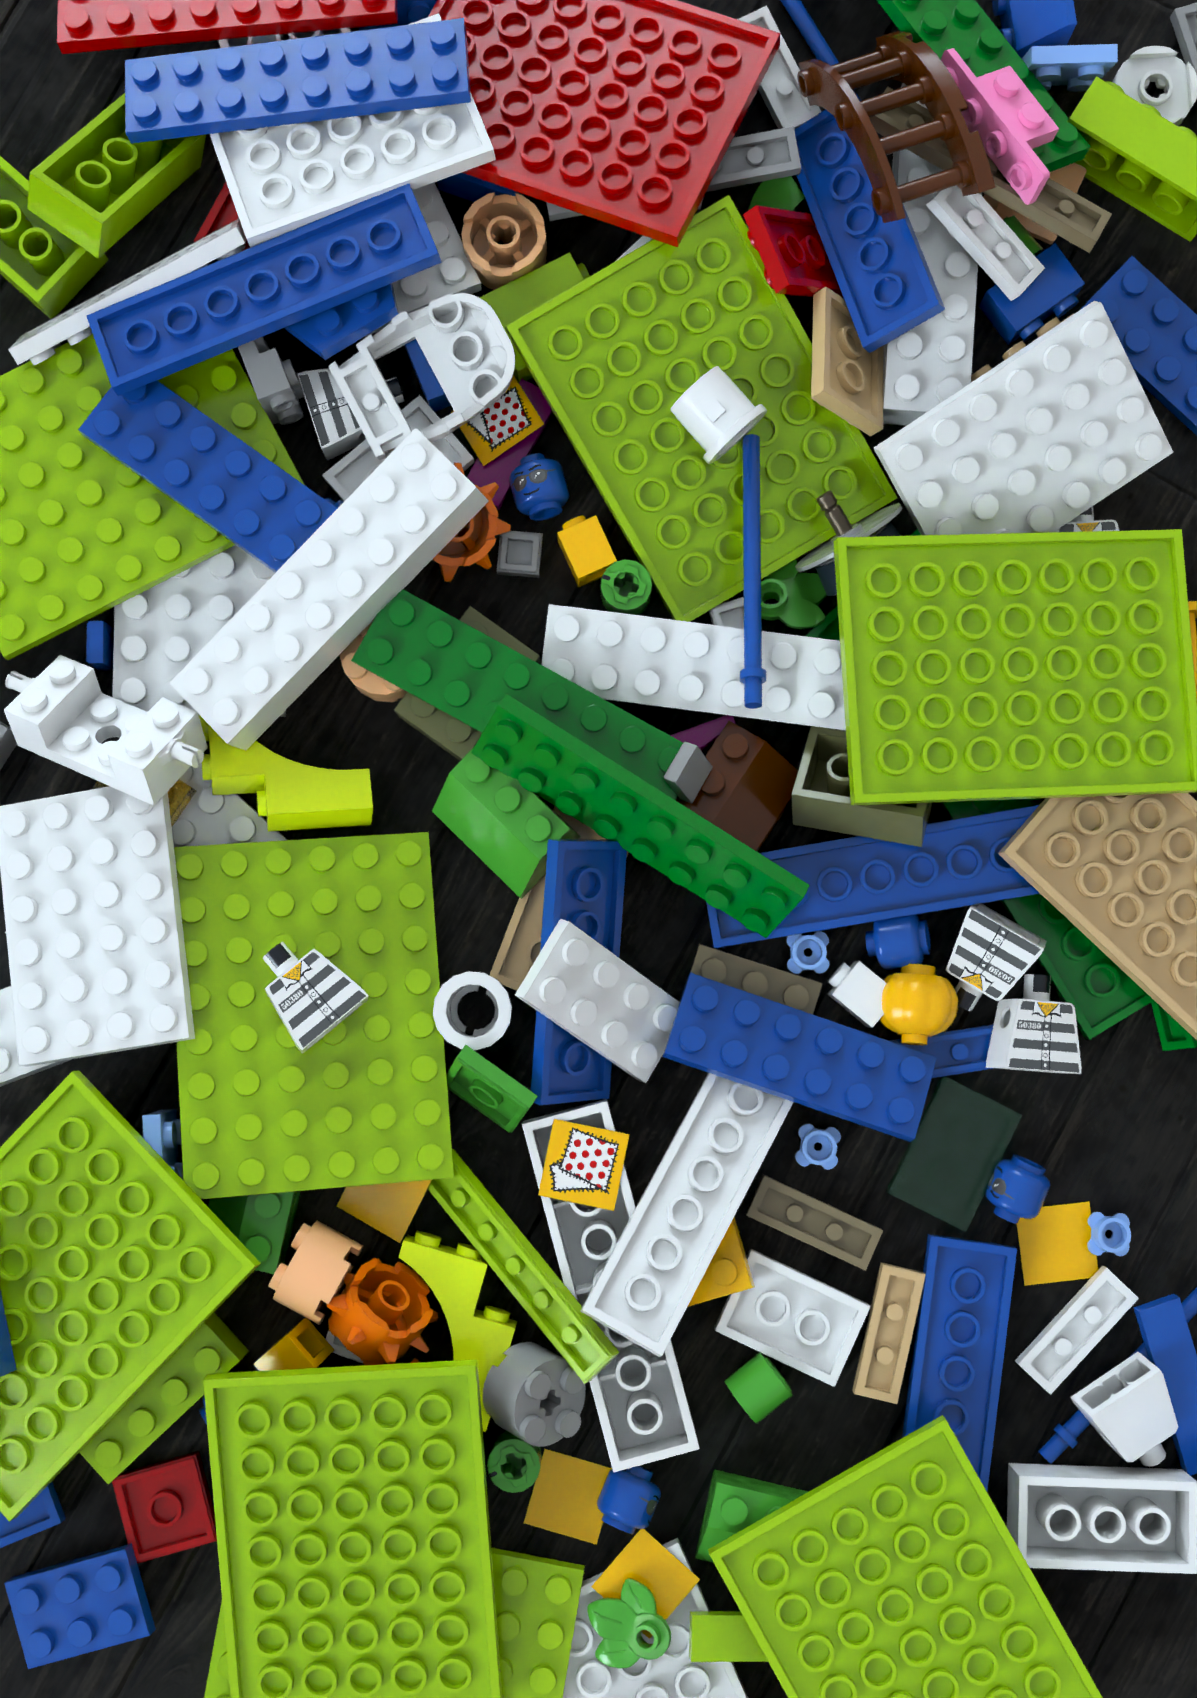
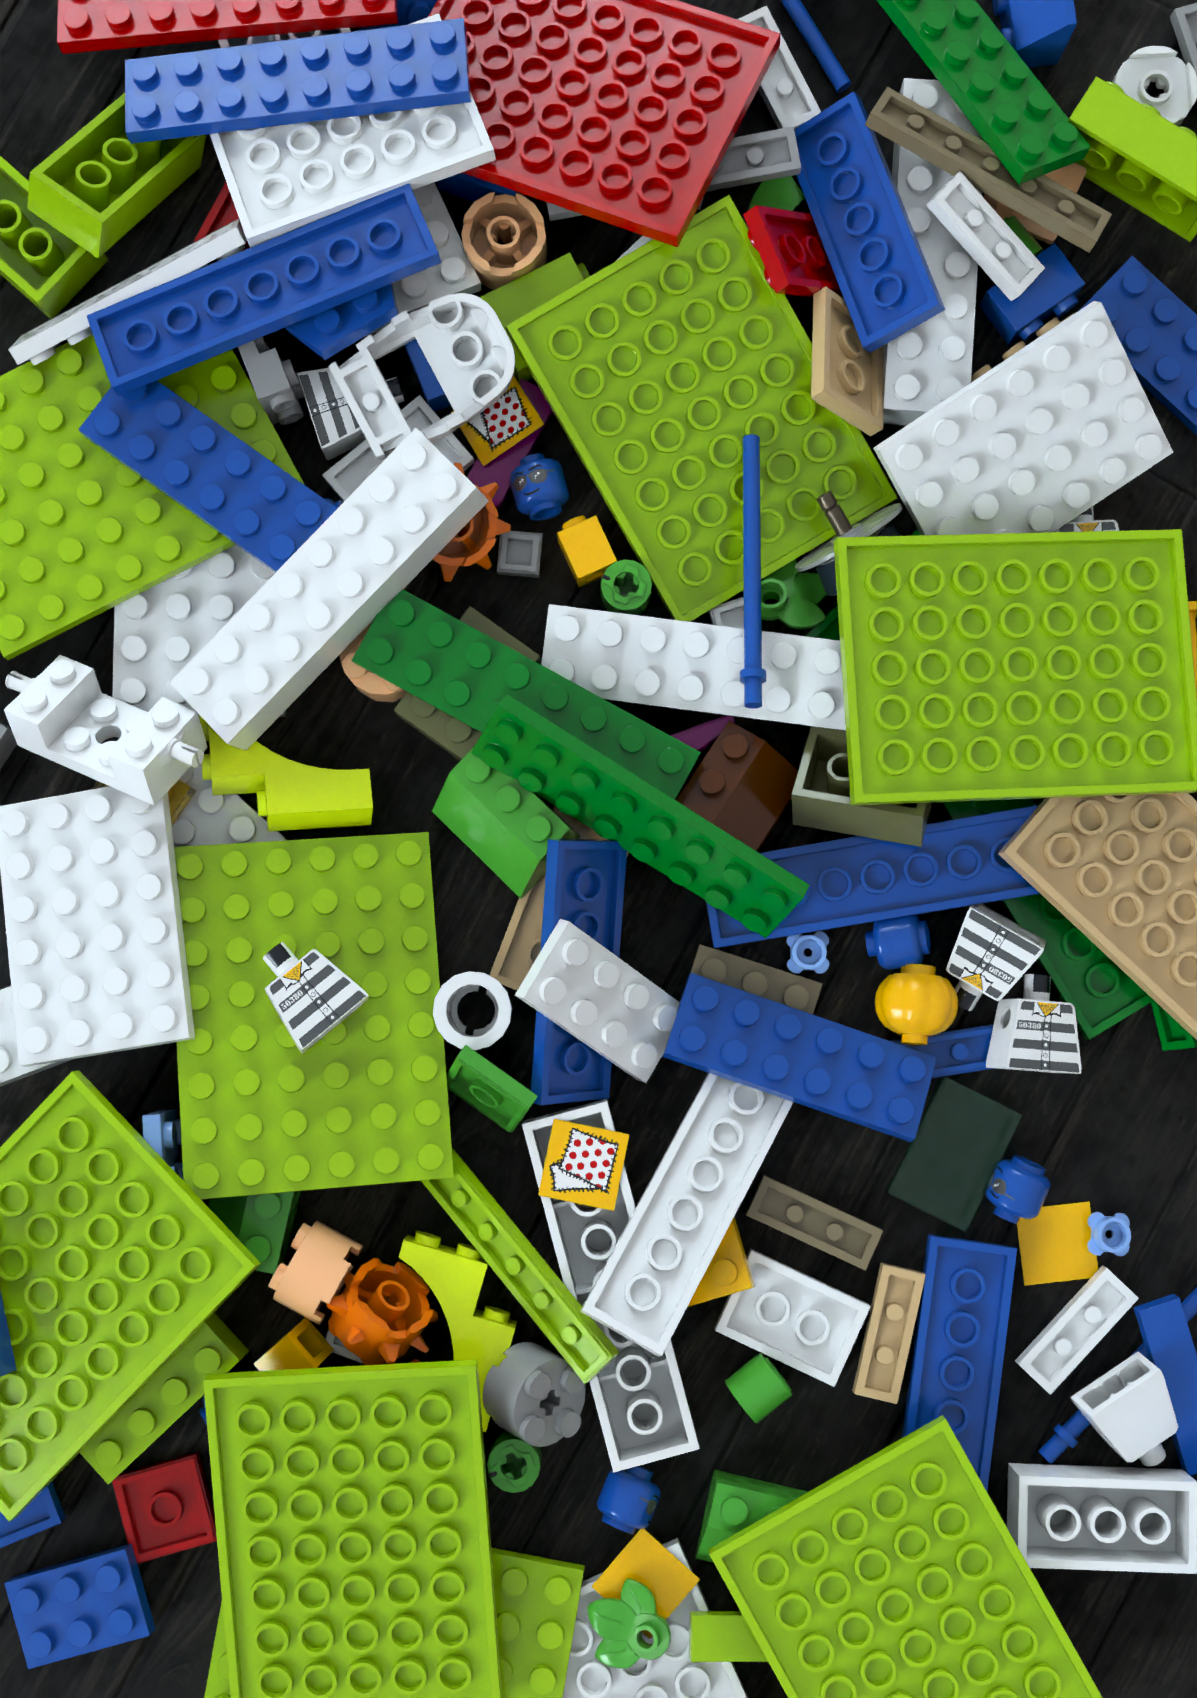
(100, 645): blue tile -> none
(385, 1206): yellow sticker -> none
(567, 1497): yellow sticker -> none
(688, 772): light grey tile -> none
(716, 413): white piece -> none
(827, 1155): light blue plate -> none
(858, 992): white brick -> none
(926, 82): reddish brown fence -> none
(1008, 123): bright pink bracket -> none
(1071, 64): light blue plate -> none

